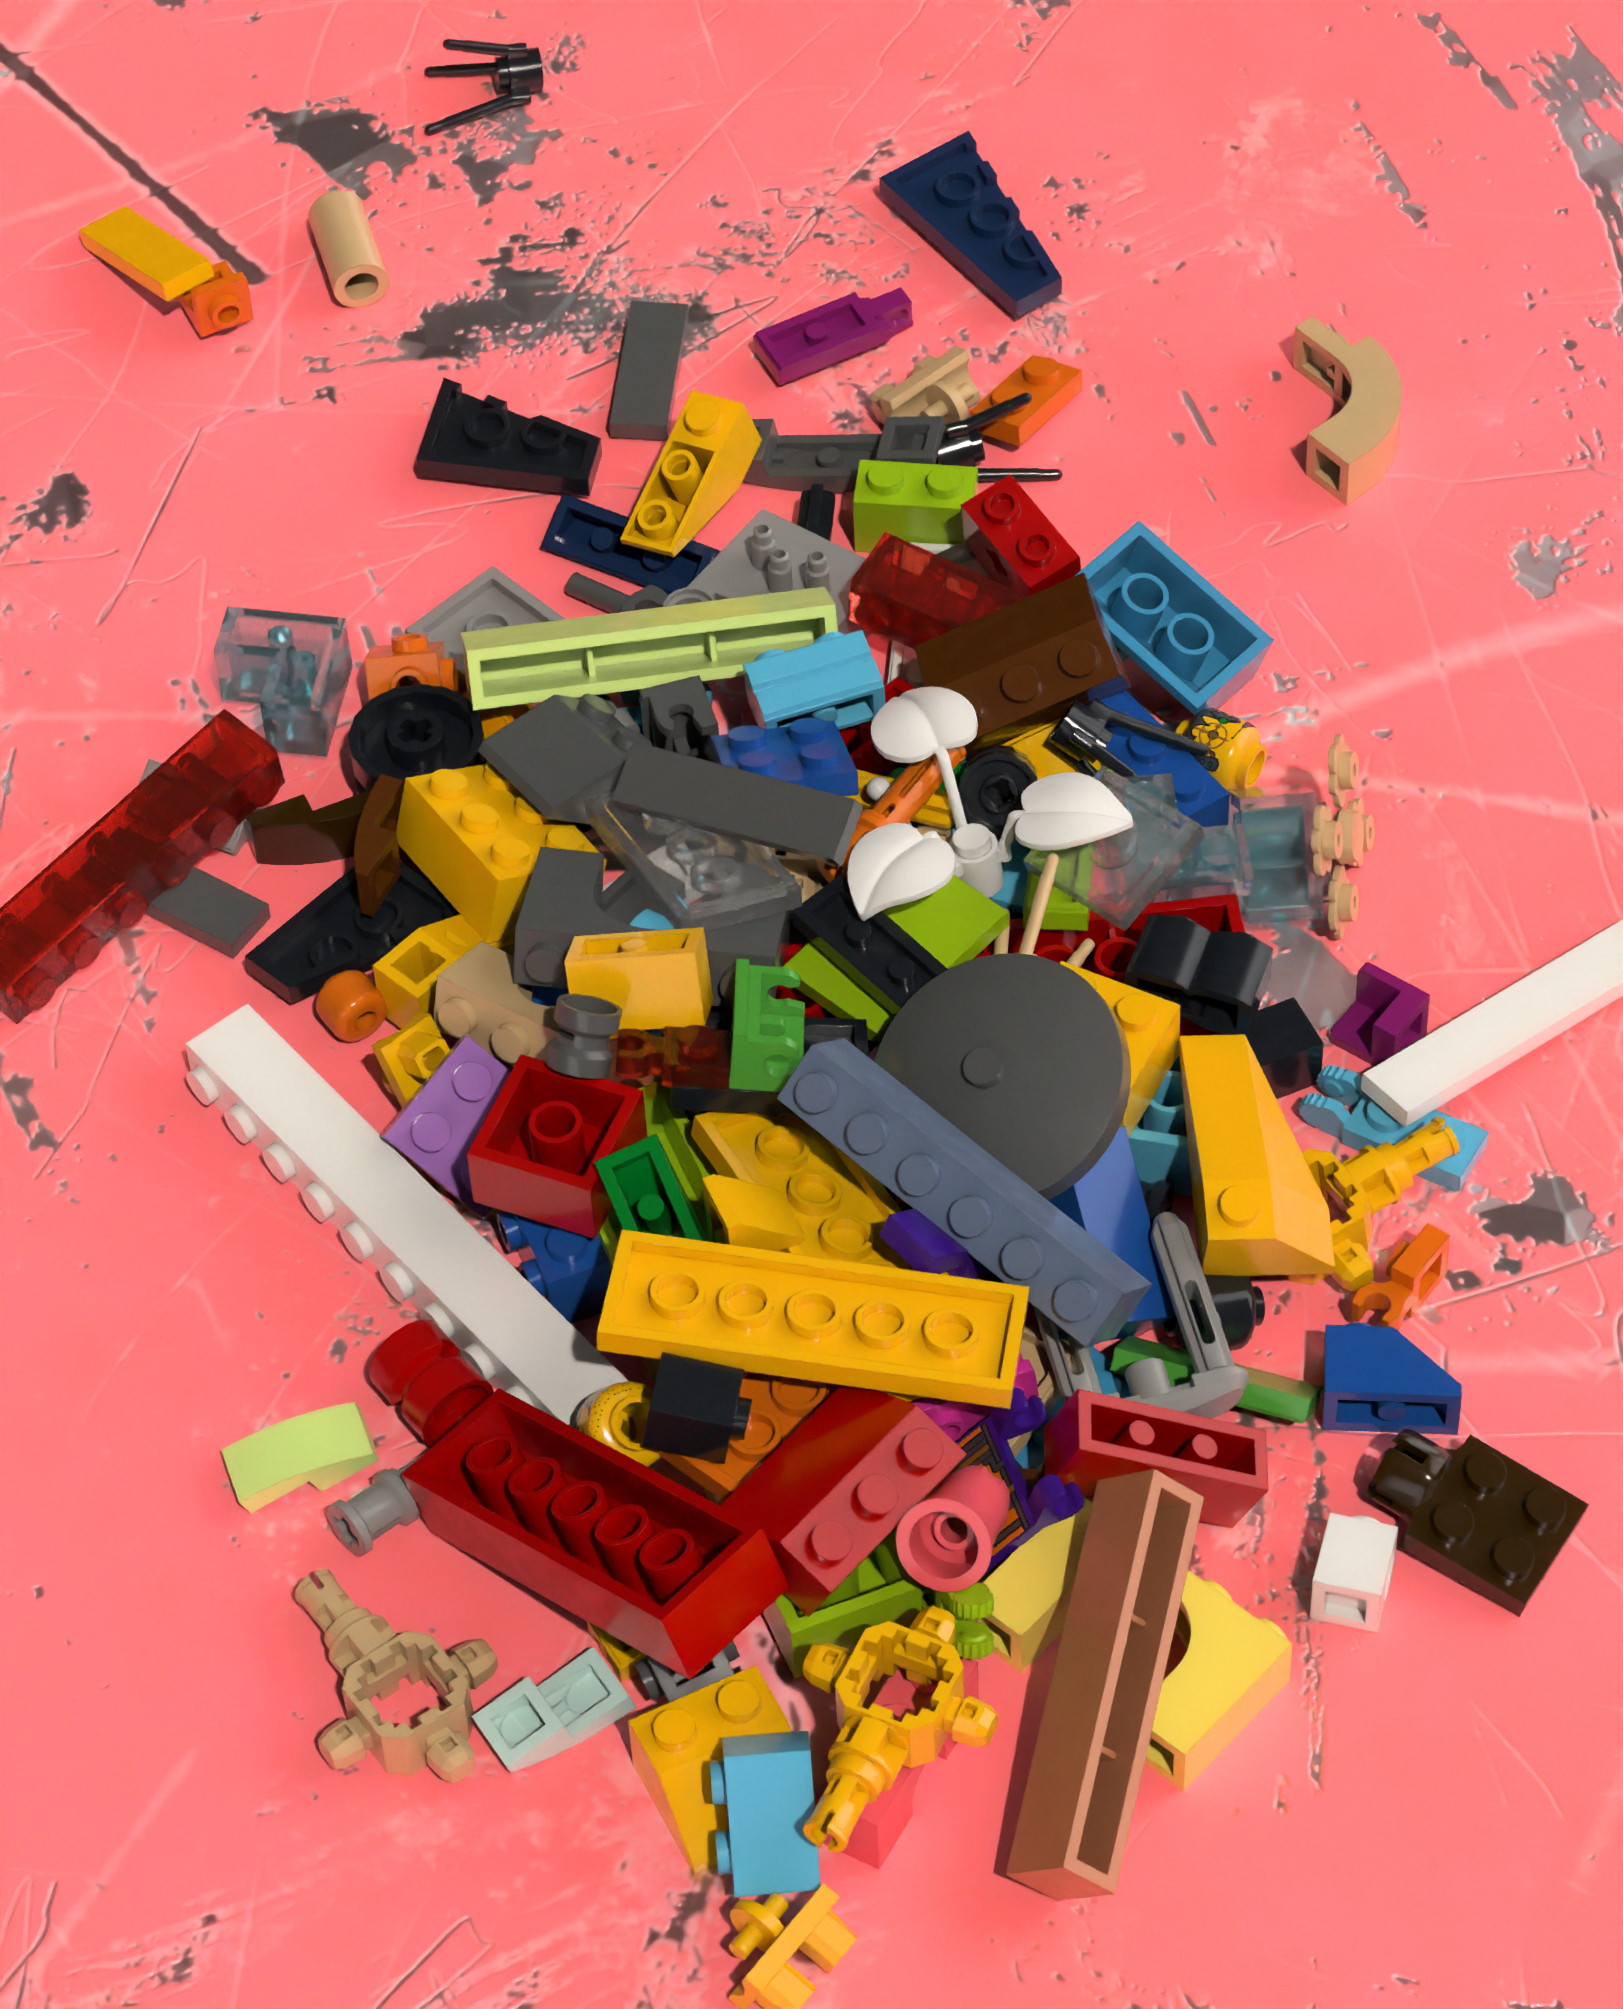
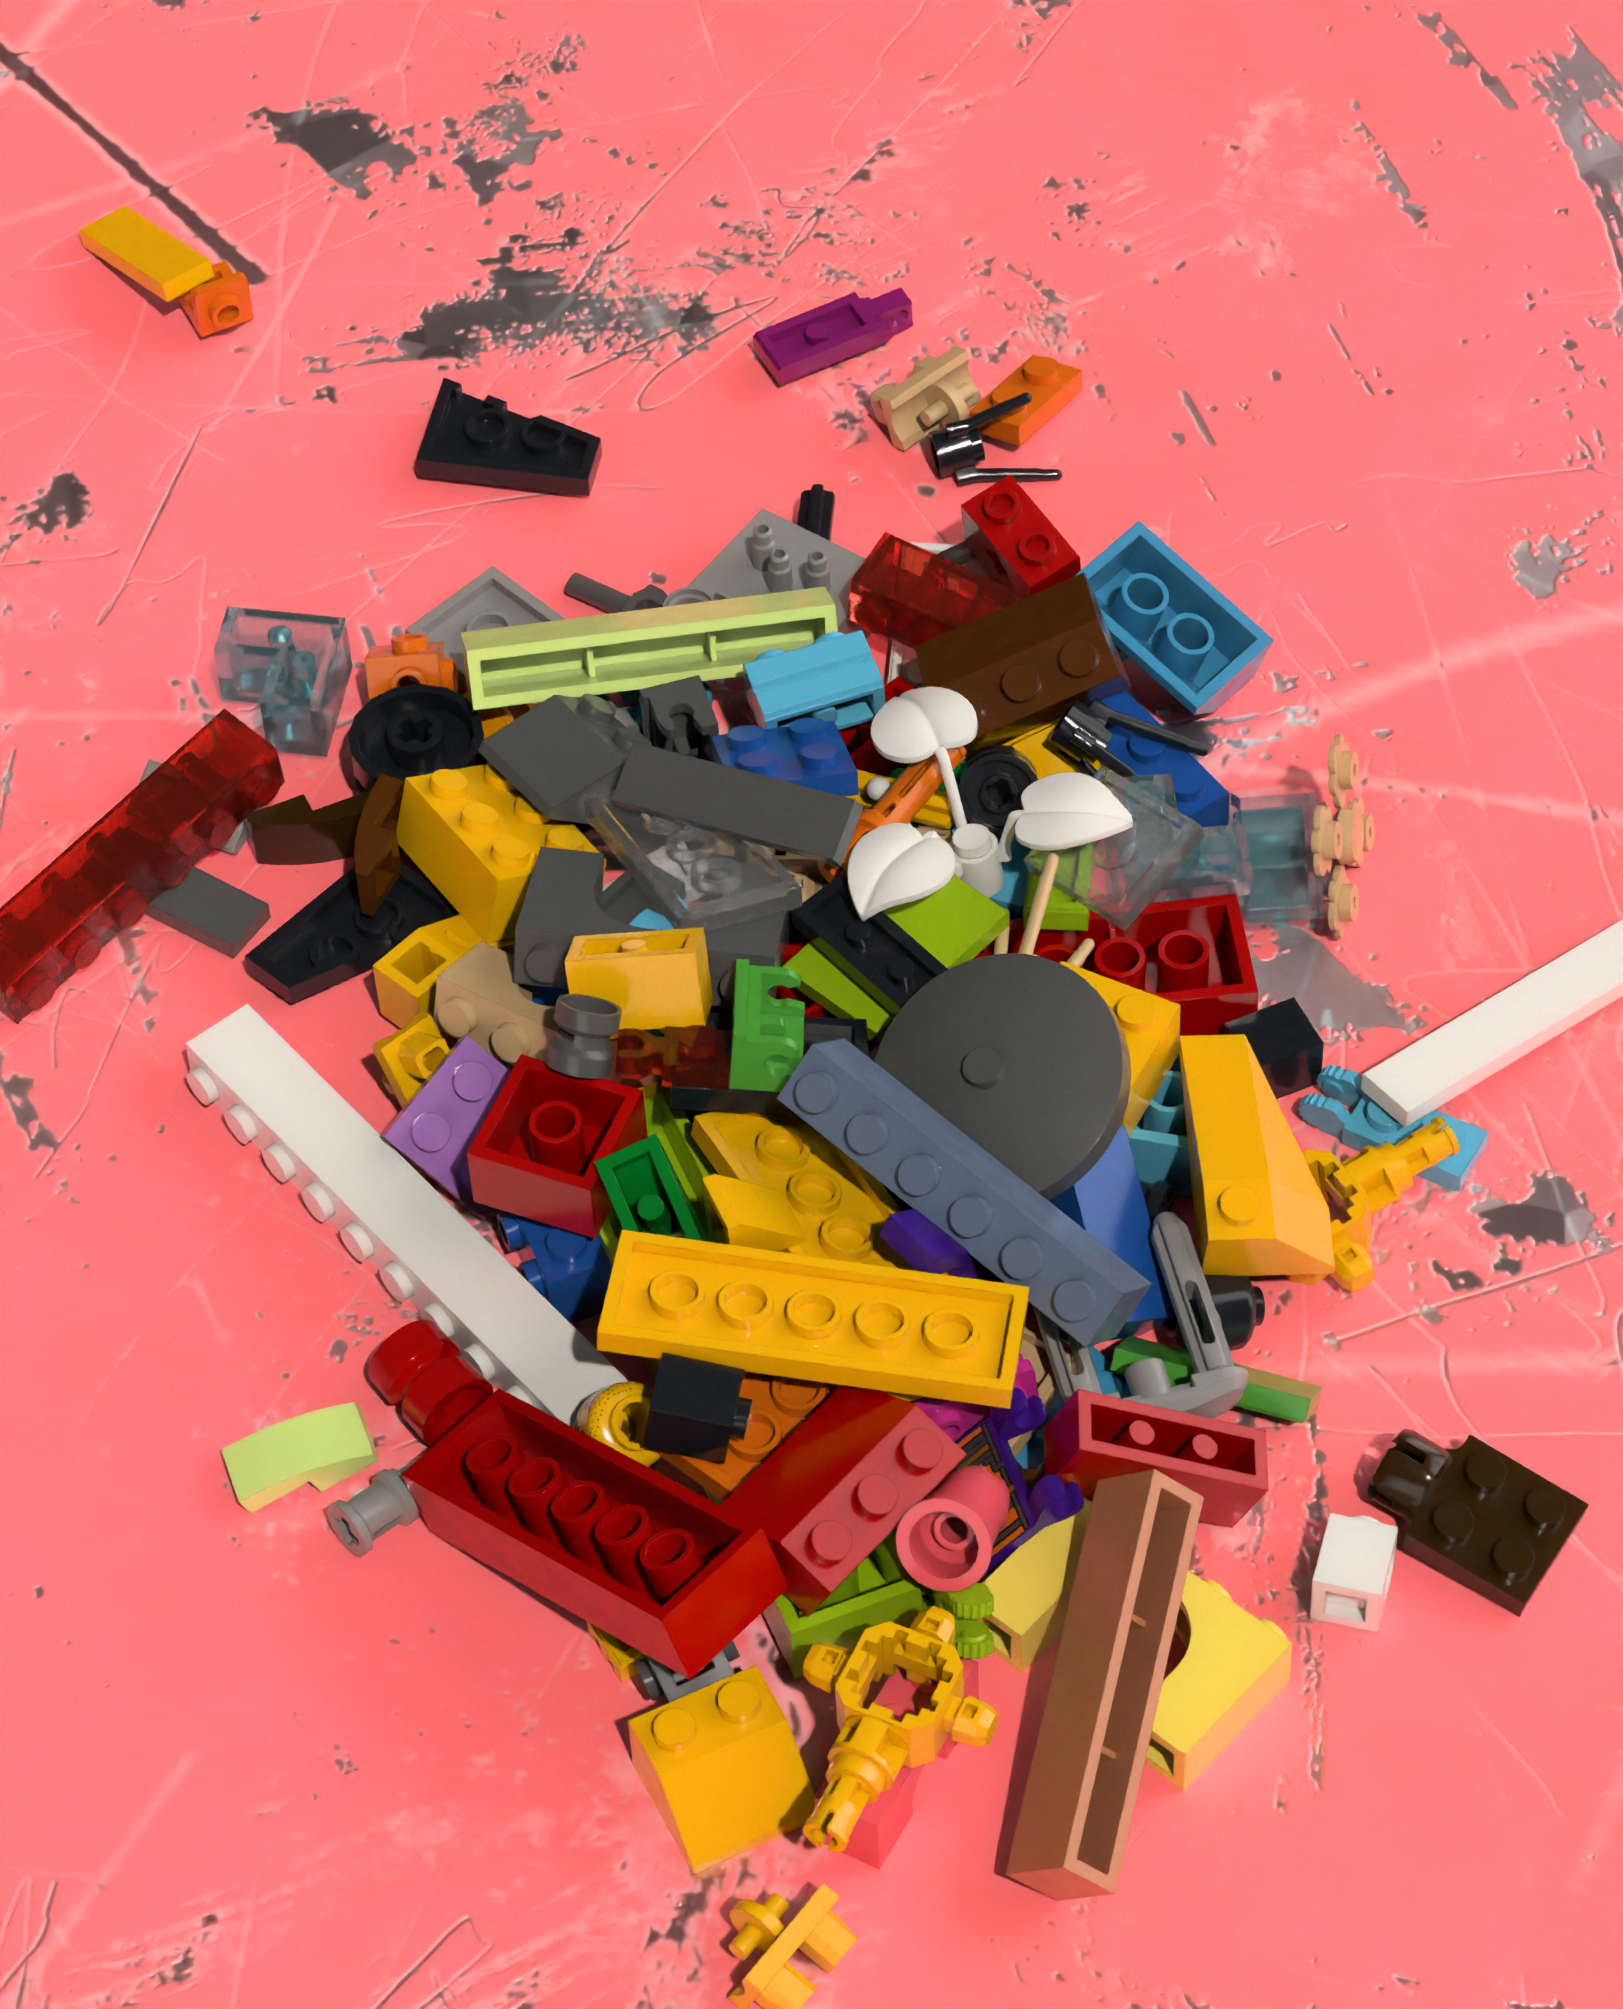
(348, 248): tan brick -> none
(351, 1005): orange piece -> none
(372, 1665): tan piece -> none
(516, 69): black plant -> none
(546, 1719): light aqua slope -> none
(593, 539): dark blue slope -> none
(649, 371): dark grey tile -> none
(694, 474): yellow slope -> none
(768, 1801): medium azure brick -> none
(833, 460): dark grey slope -> none
(910, 502): lime brick -> none
(967, 216): dark blue wing -> none
(1208, 973): black brick -> none
(1233, 745): yellow head -> none
(1360, 441): tan arch -> none
(1383, 1018): magenta panel -> none
(1384, 1384): blue slope -> none
(1413, 1274): orange plate -> none

